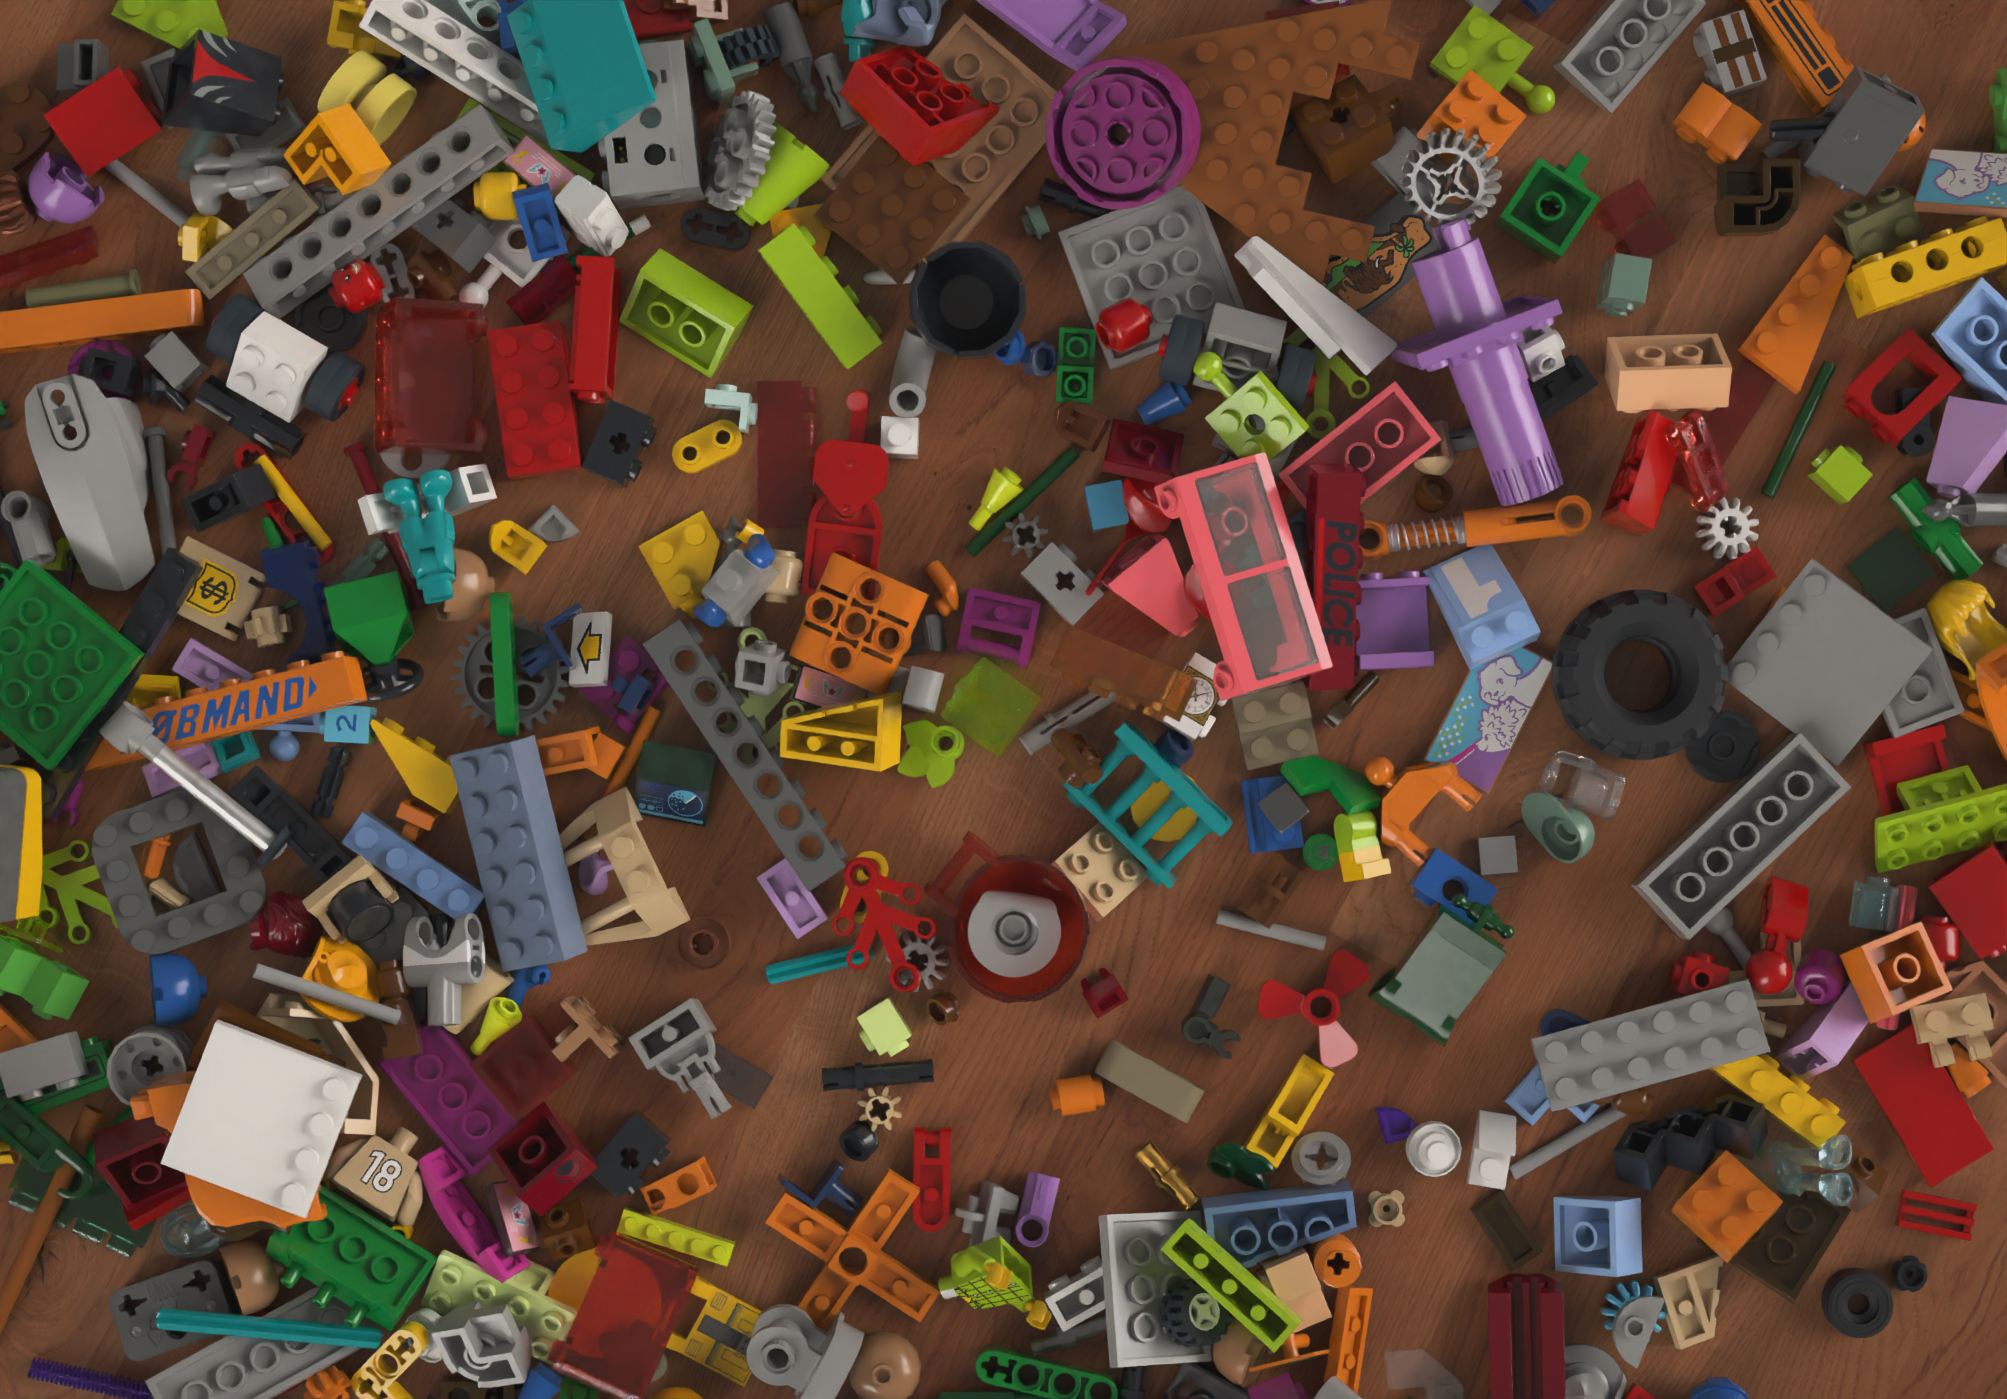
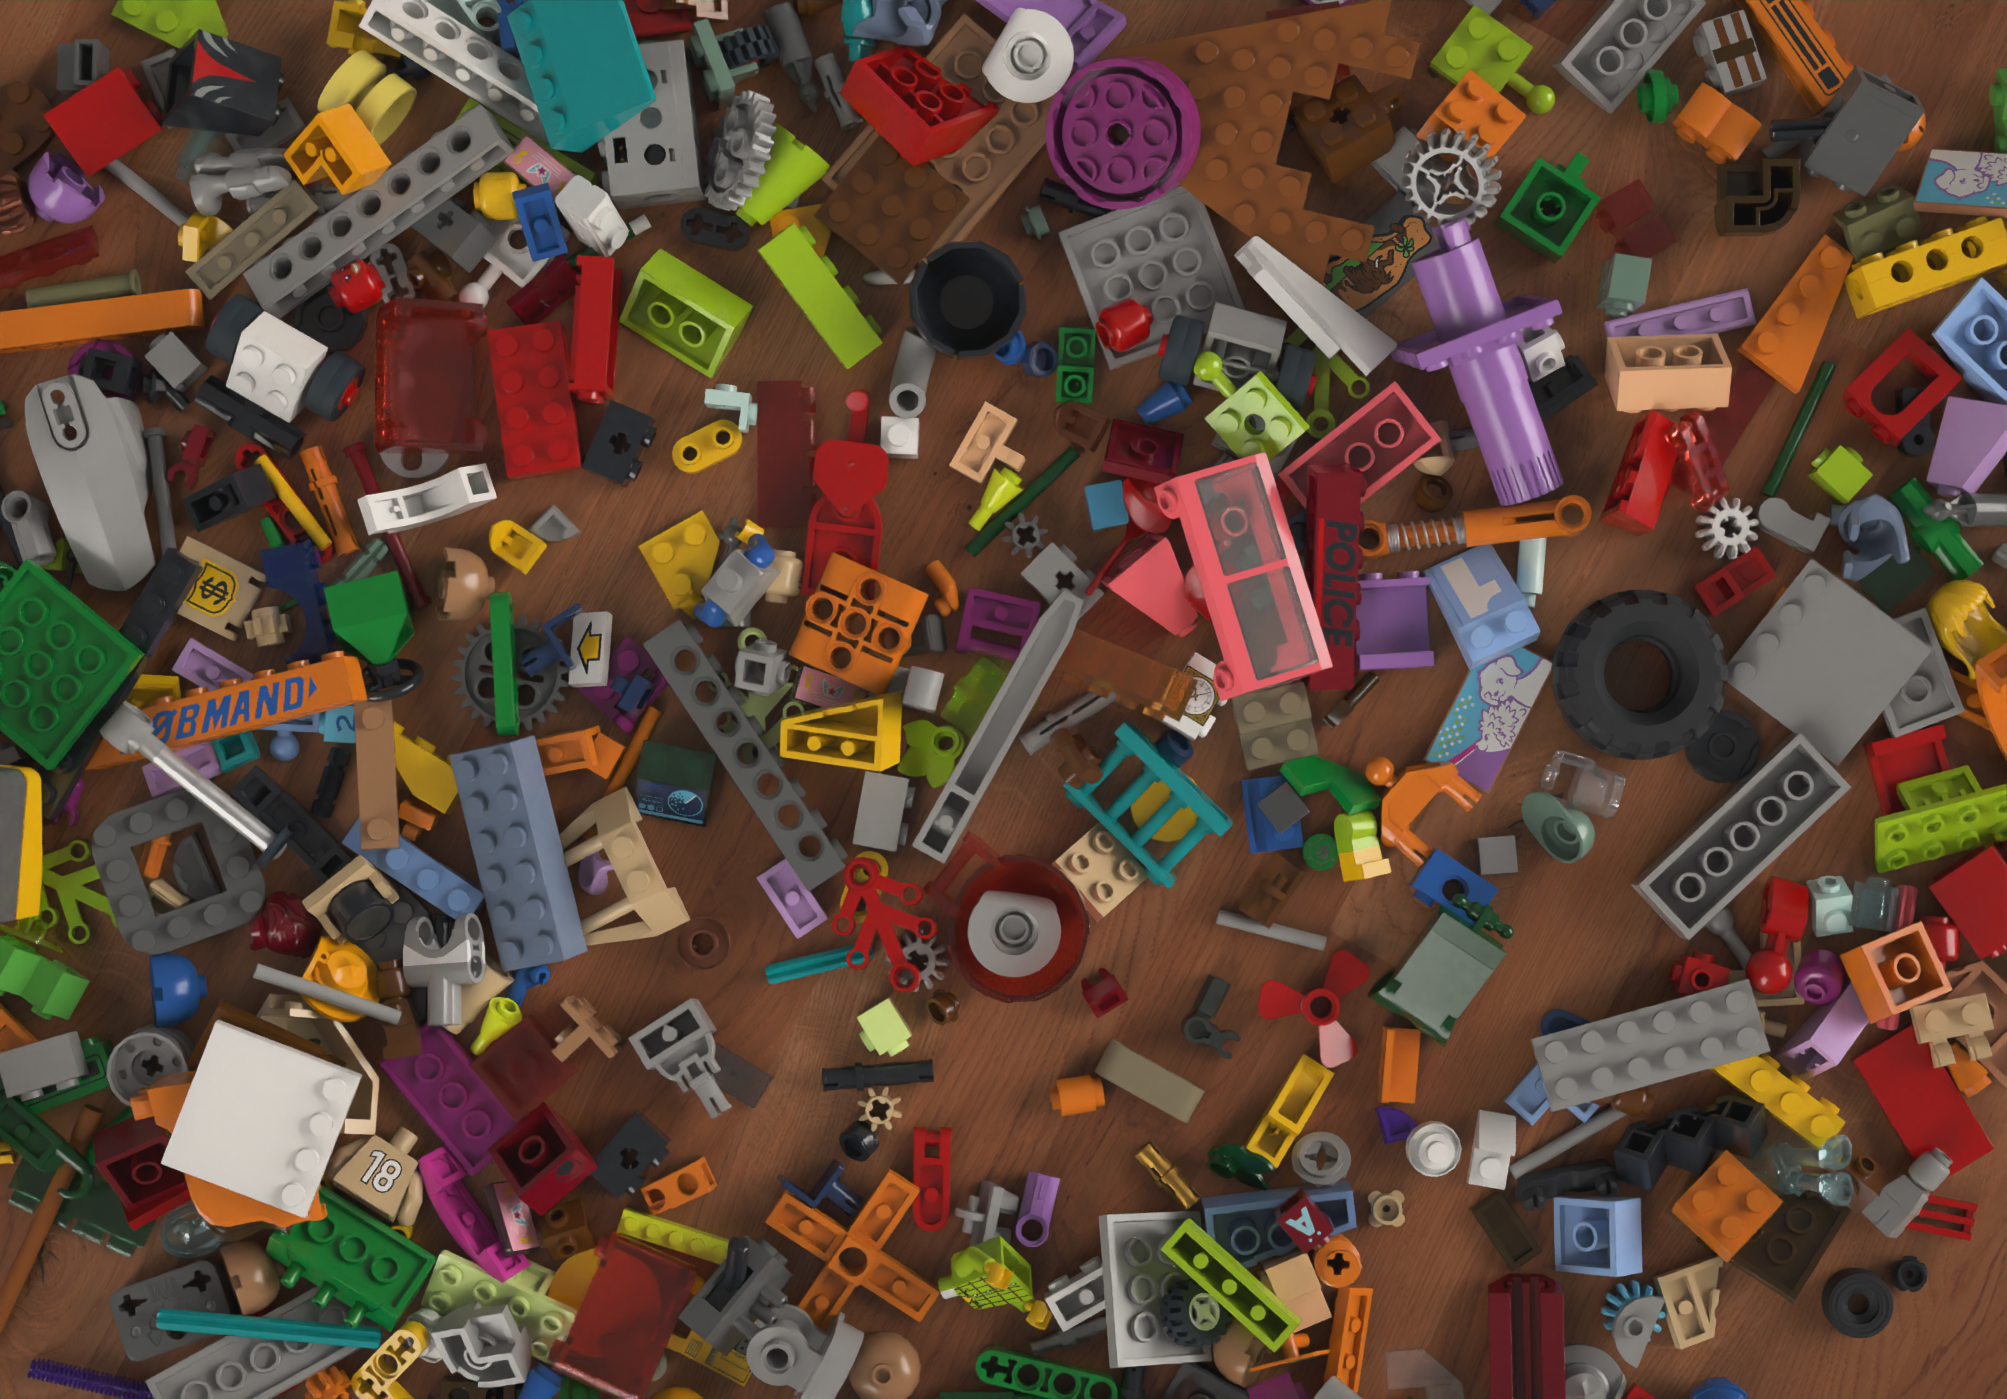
(328, 497): none -> orange pin
(376, 775): none -> medium nougat plate
(427, 539): teal piece -> none
(739, 1294): none -> dark grey piece
(882, 811): none -> light grey brick
(986, 443): none -> light nougat plate
(999, 728): none -> light grey piece
(1030, 57): none -> white hat
(1304, 1222): none -> dark red brick
(1398, 1065): none -> orange panel
(1531, 569): none -> light aqua cylinder
(1538, 1186): none -> black piece
(1656, 96): none -> green plate
(1701, 316): none -> lavender tile
(1790, 527): none -> light grey leg
(1830, 905): none -> light aqua bracket
(1874, 530): none -> sand blue piece
(1907, 1194): none -> light grey piece

